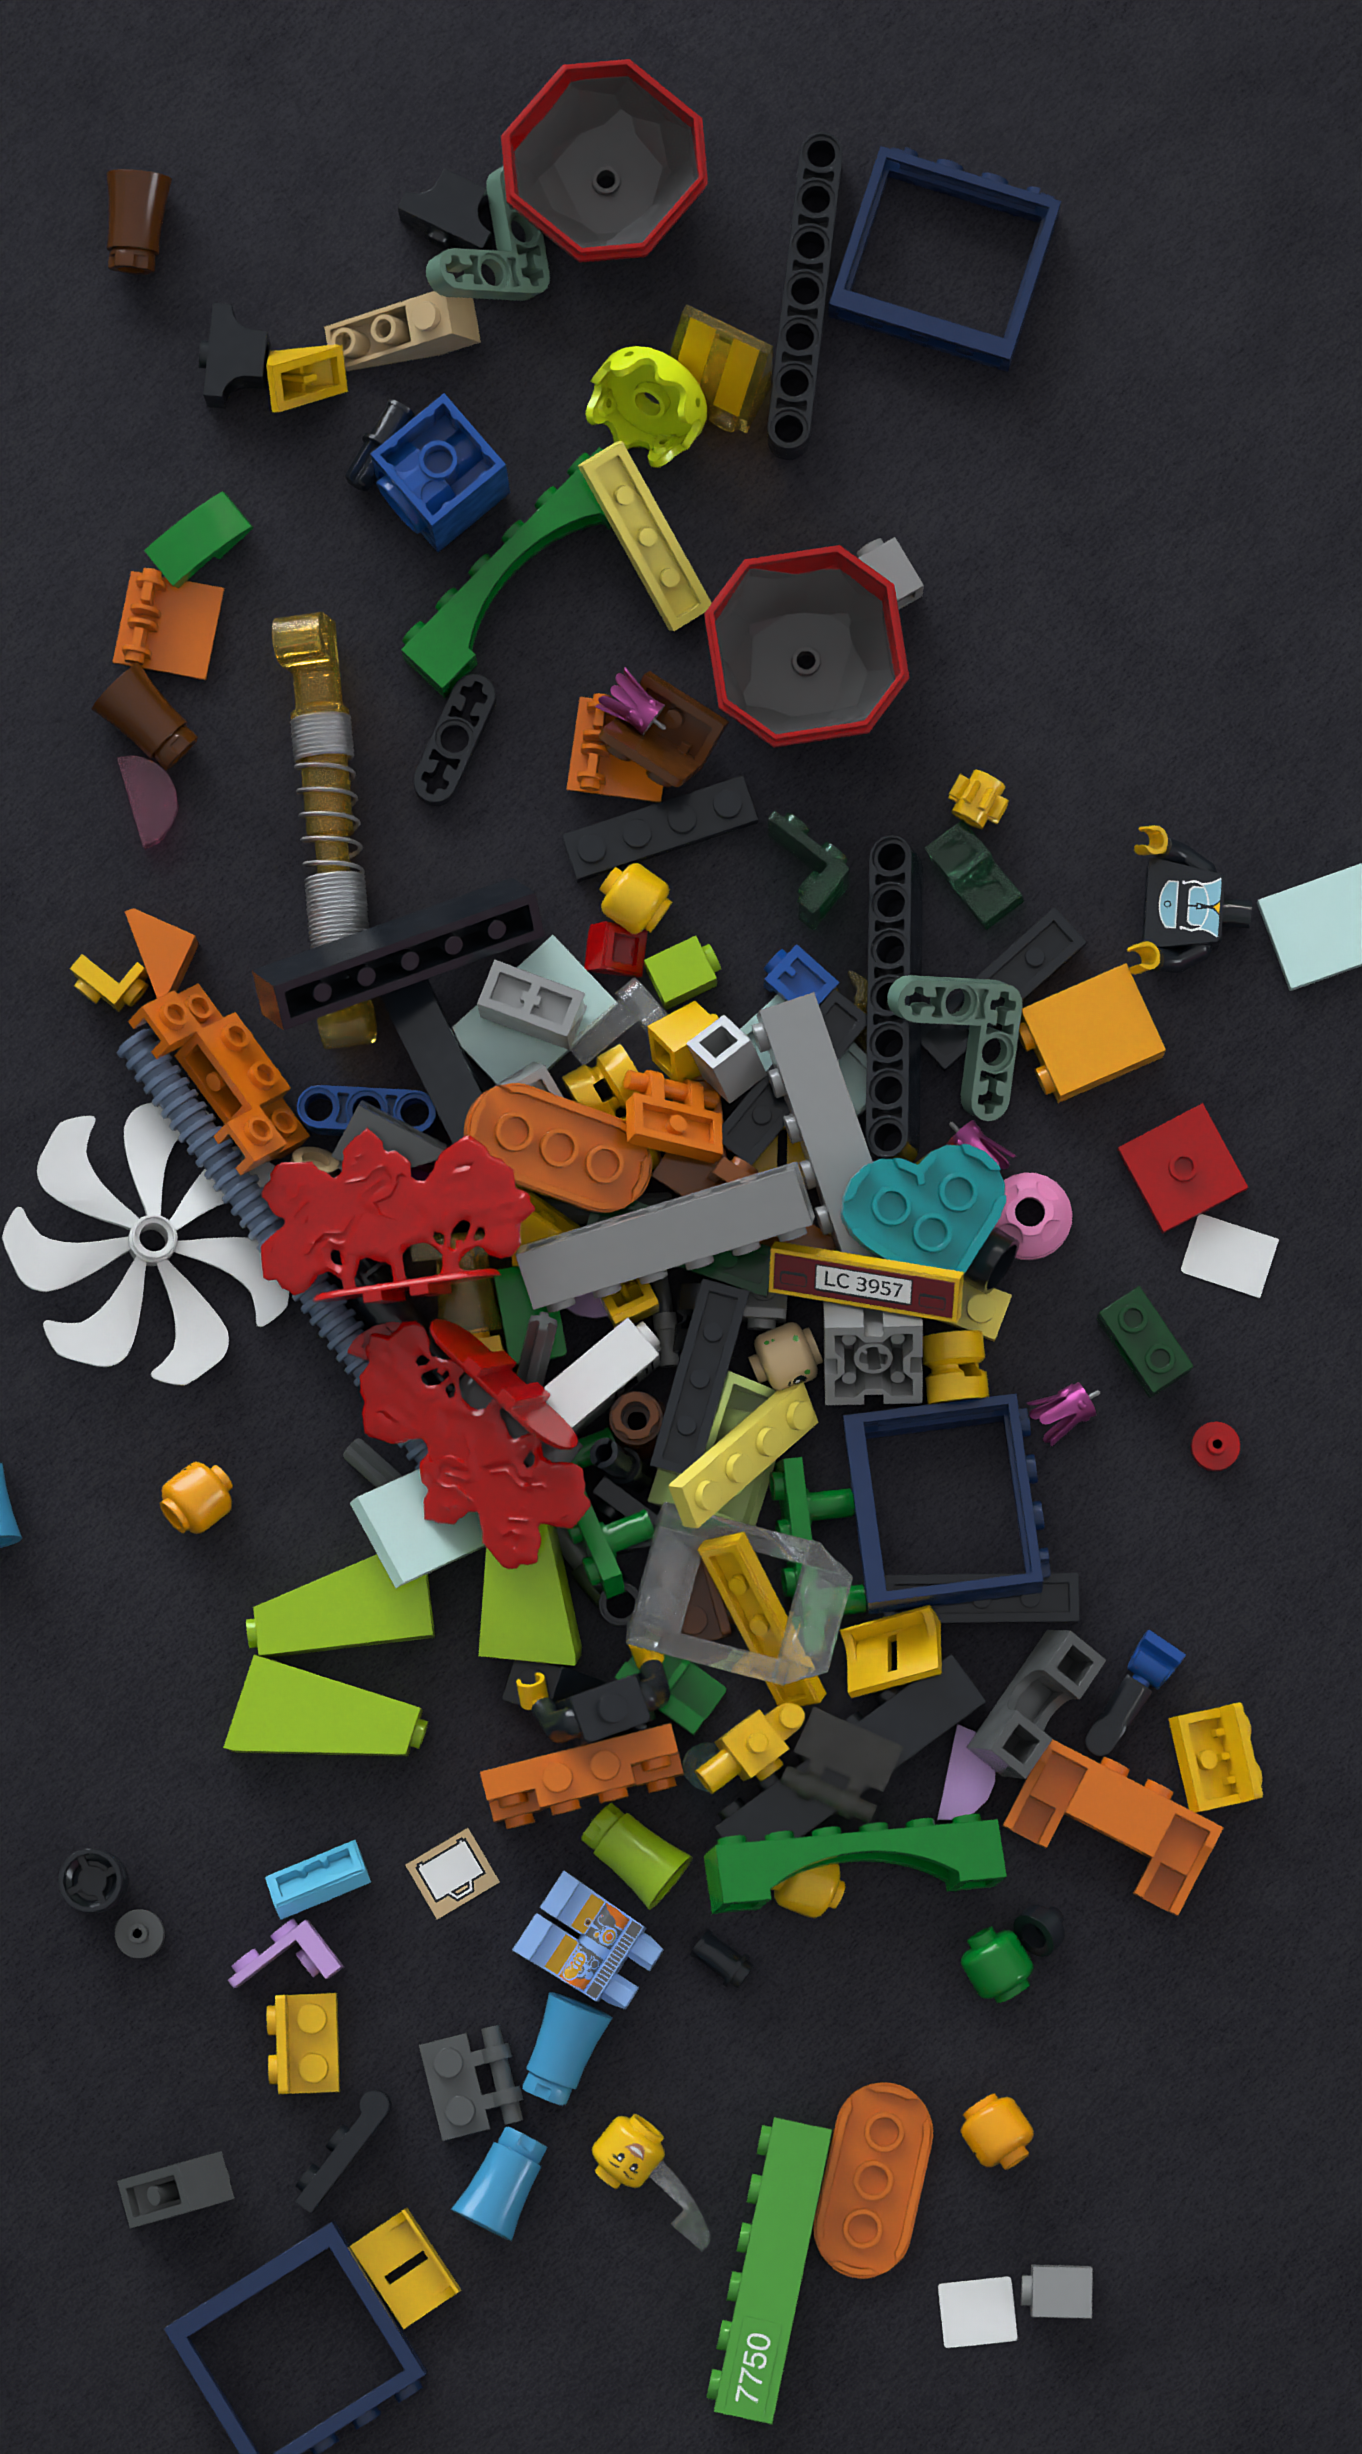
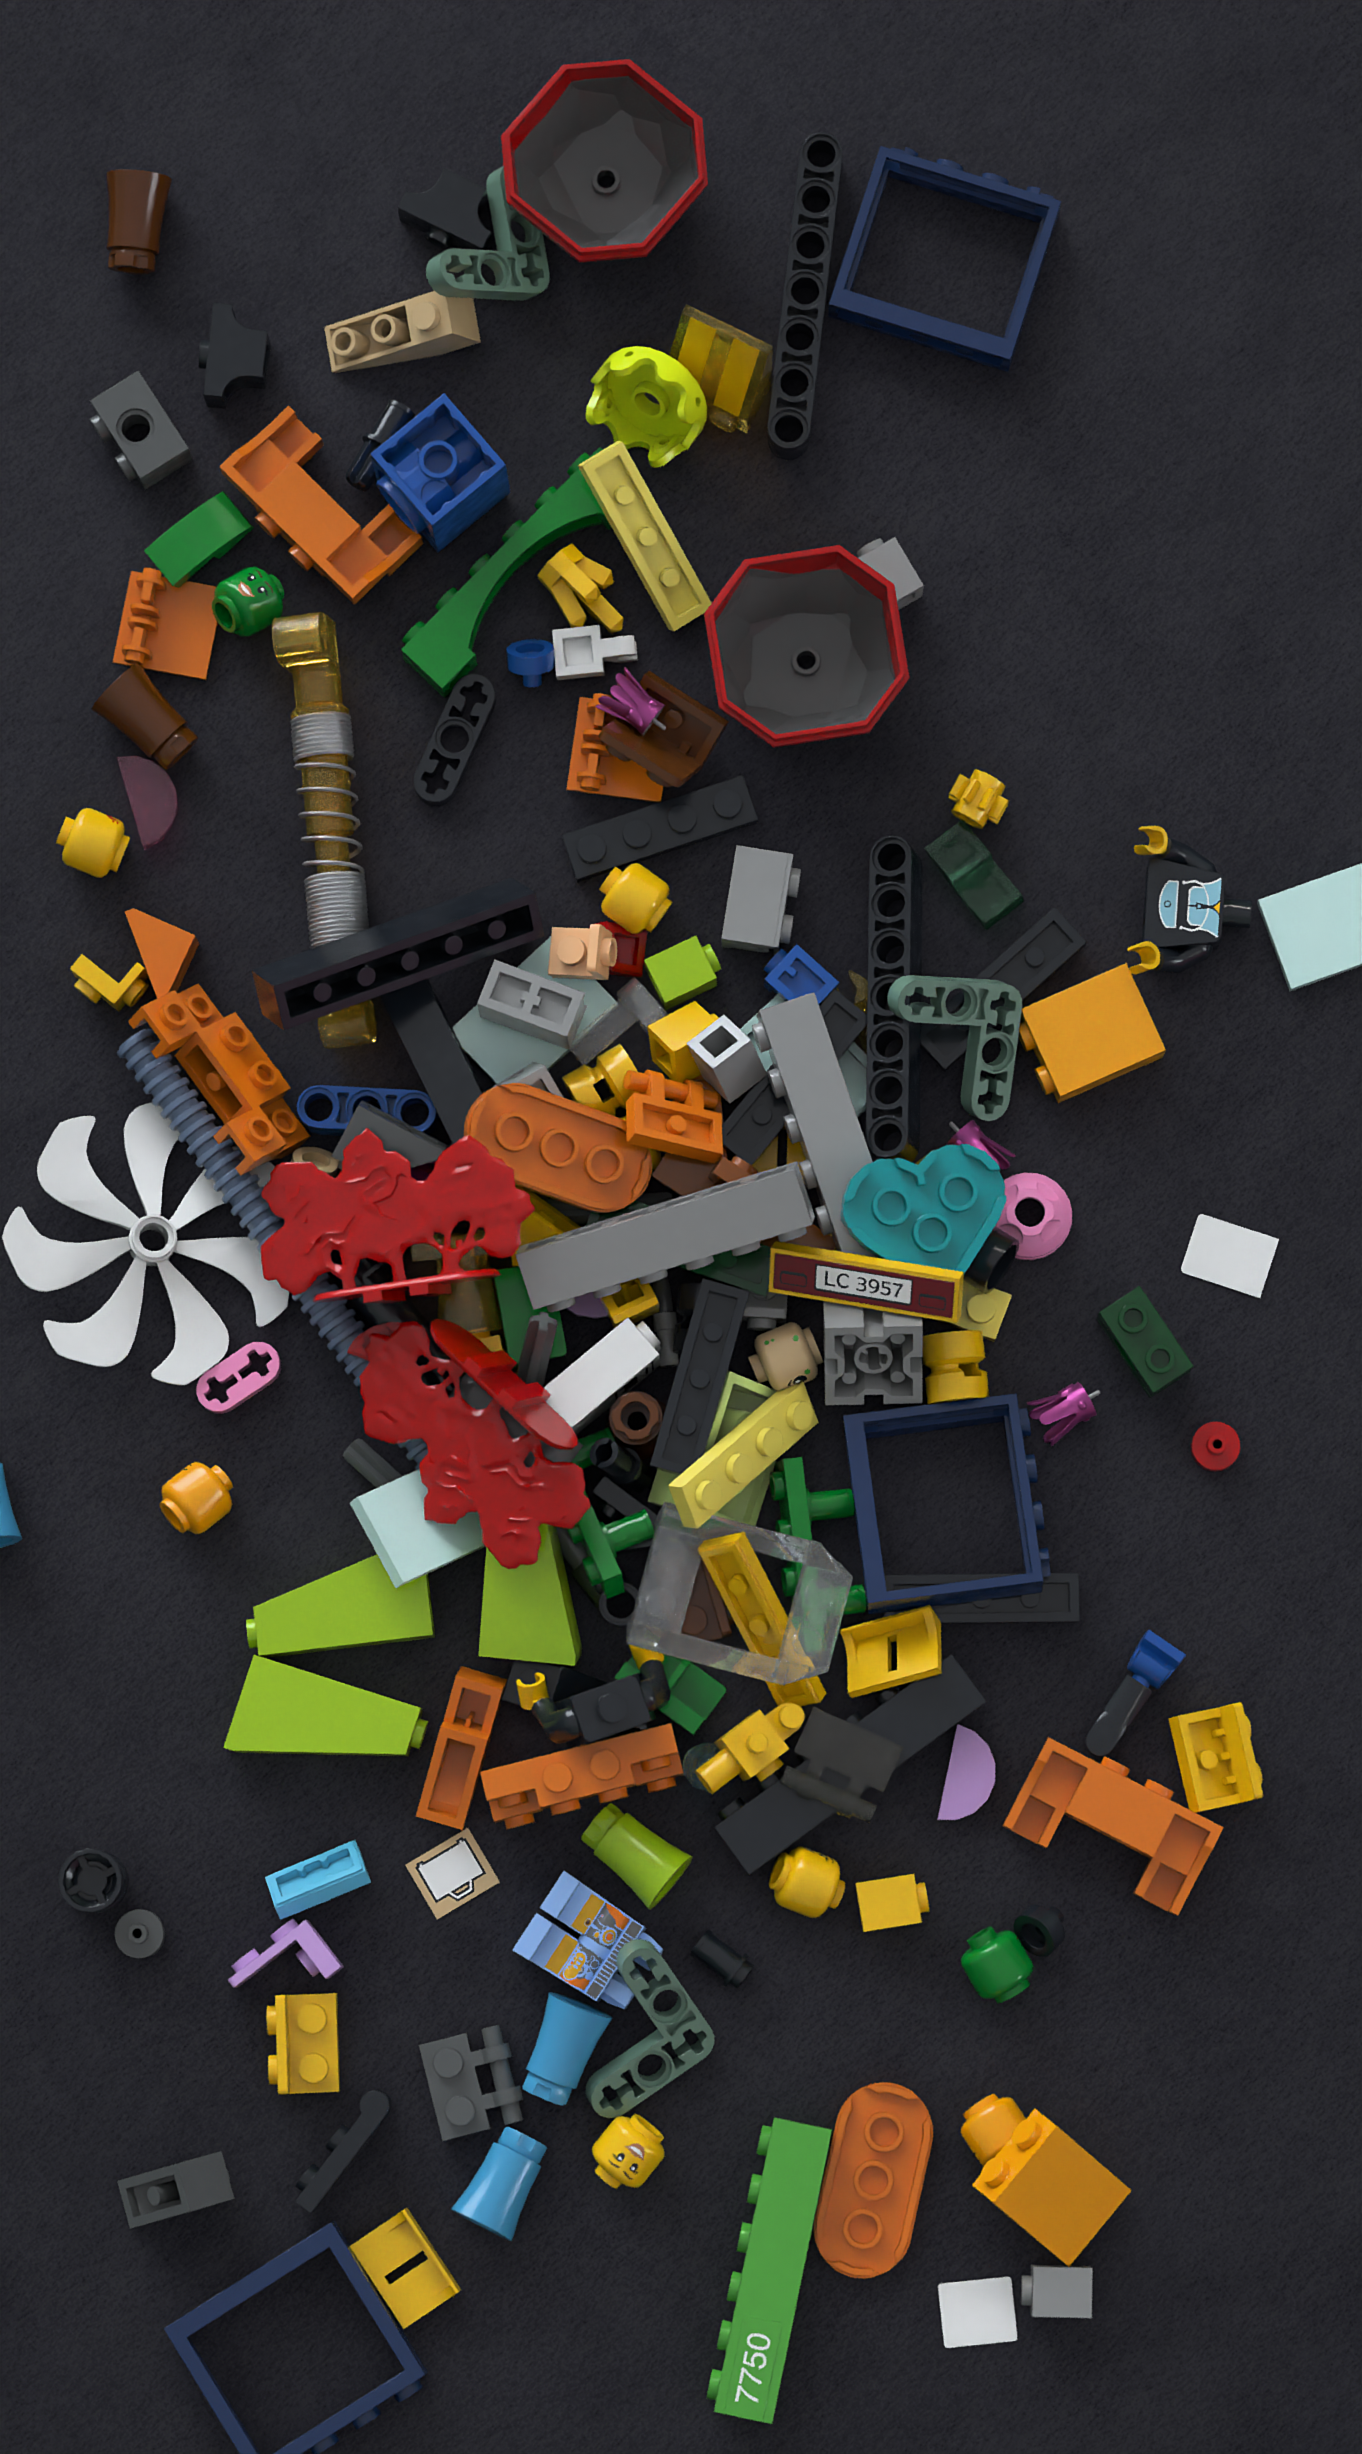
(93, 842): none -> yellow head
(131, 404): none -> dark grey brick
(245, 1387): none -> bright pink beam
(248, 601): none -> green head
(305, 375): yellow slope -> none
(315, 525): none -> orange bracket
(461, 1747): none -> orange slope
(530, 660): none -> blue tile
(575, 584): none -> yellow rock
(582, 651): none -> white plate
(582, 952): none -> light nougat bracket
(670, 2029): none -> sand green beam
(690, 2220): clear slope -> none
(758, 900): none -> light grey hinge
(829, 873): clear green bracket -> none
(891, 1902): none -> yellow brick
(959, 1853): green arch -> none
(1051, 2187): none -> light orange brick
(1054, 1673): dark grey arch -> none
(1182, 1168): red plate -> none

